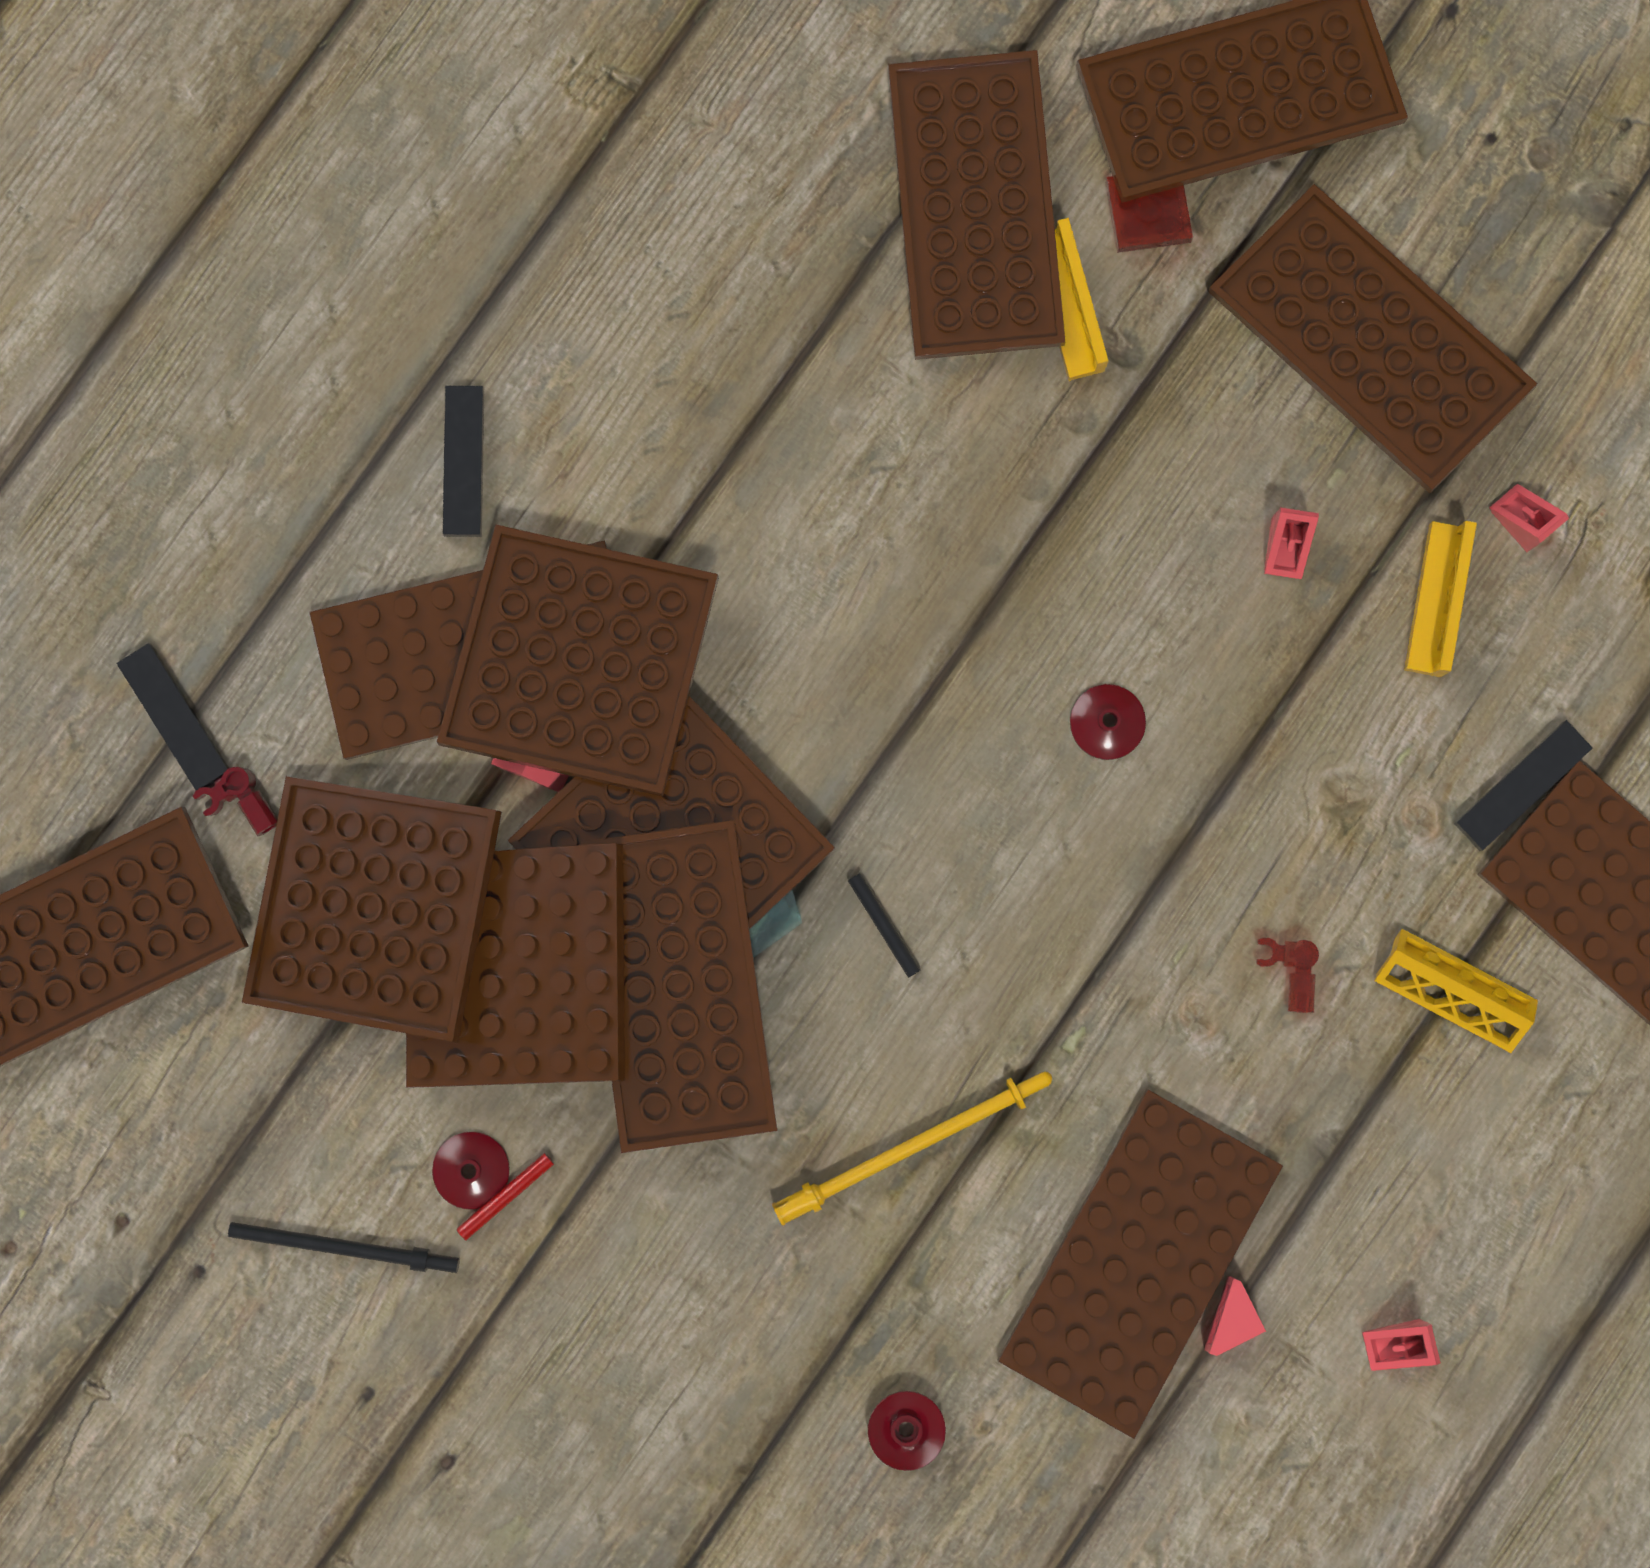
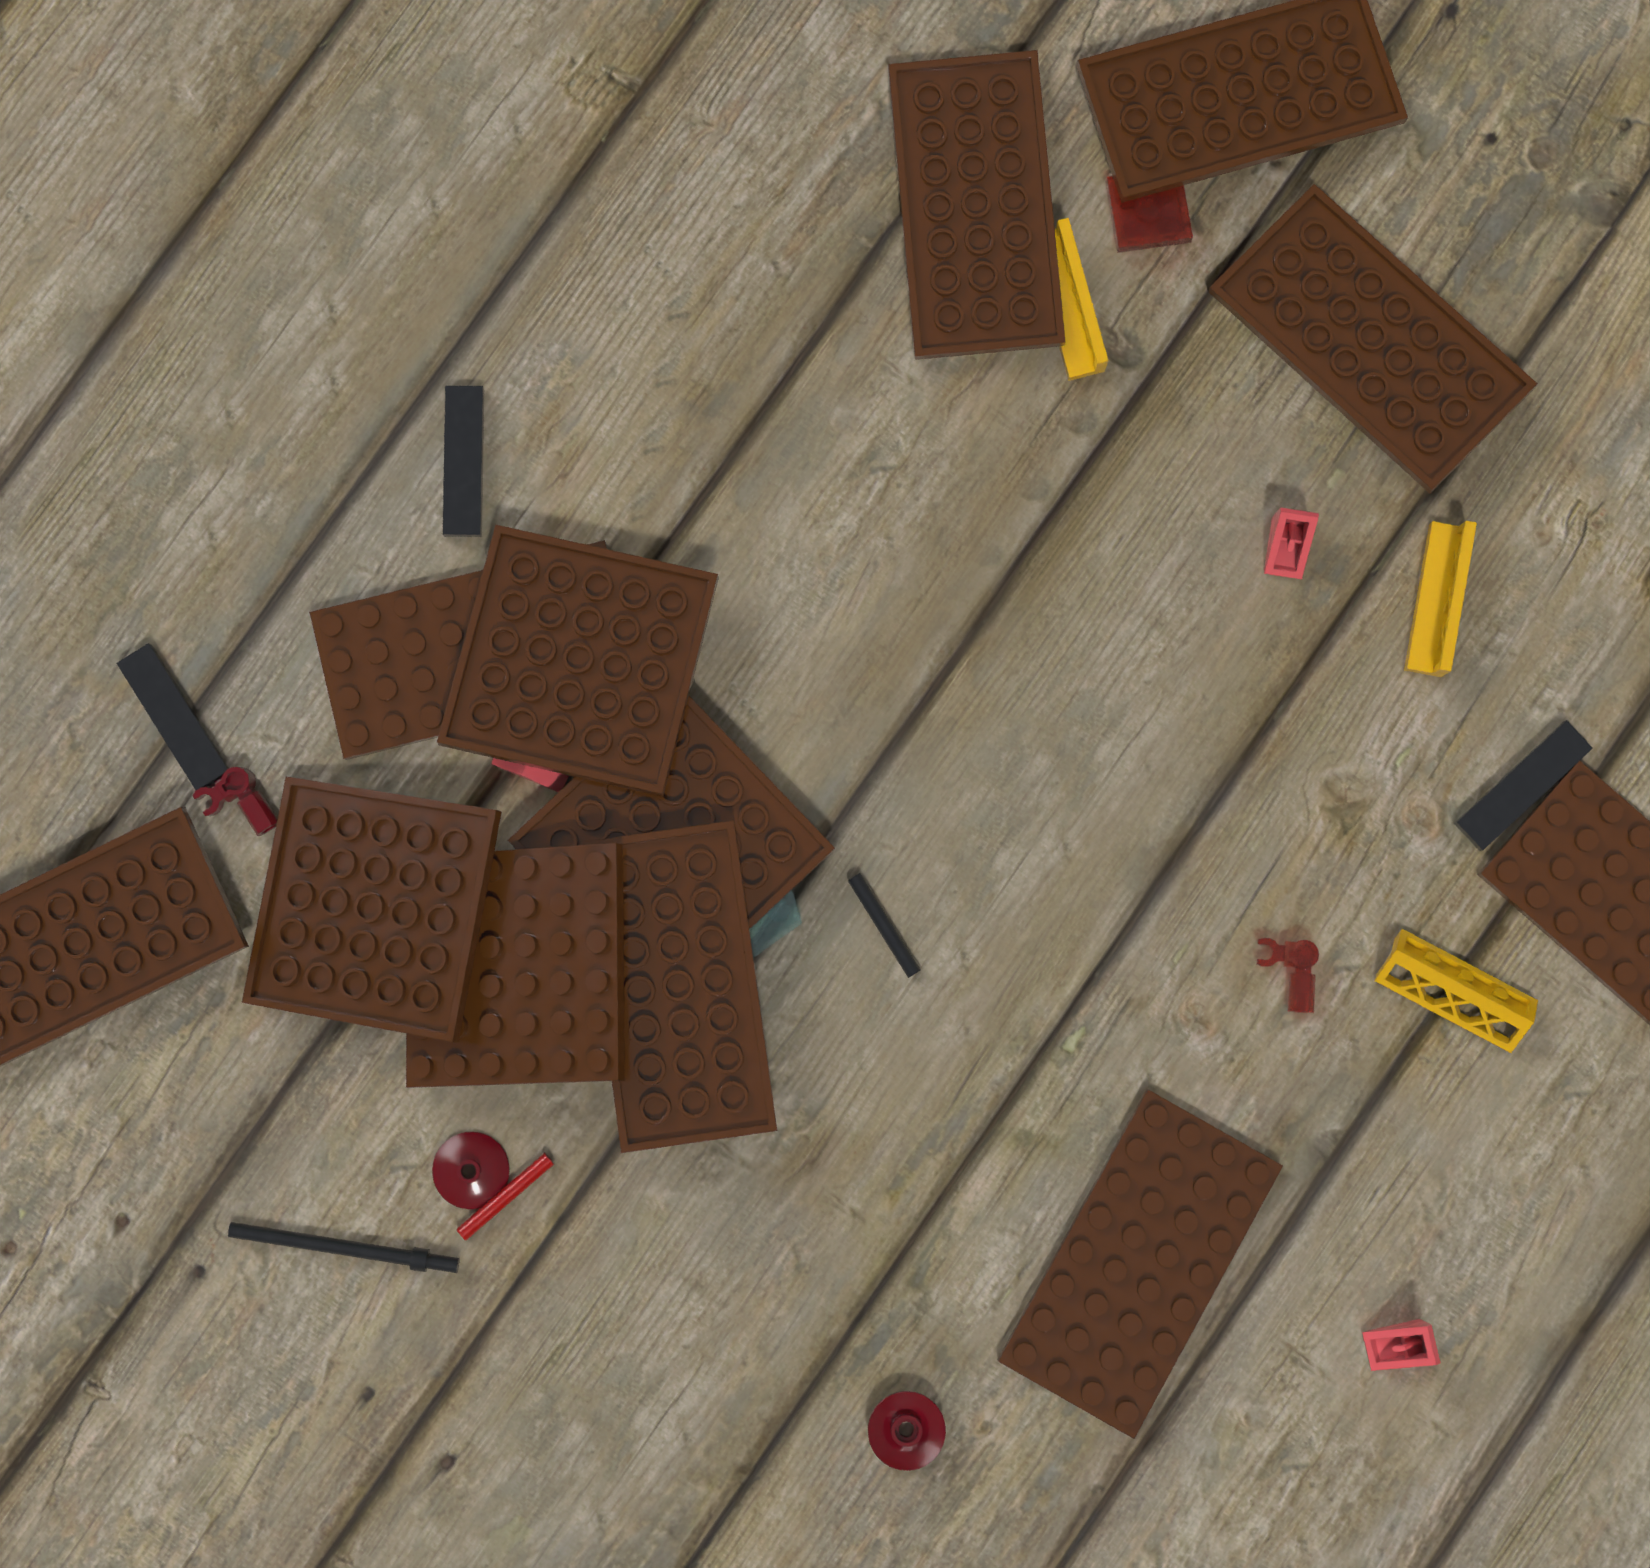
(814, 1195): yellow bar -> none
(1105, 741): dark red dish -> none
(1234, 1319): coral slope -> none
(1527, 516): coral slope -> none

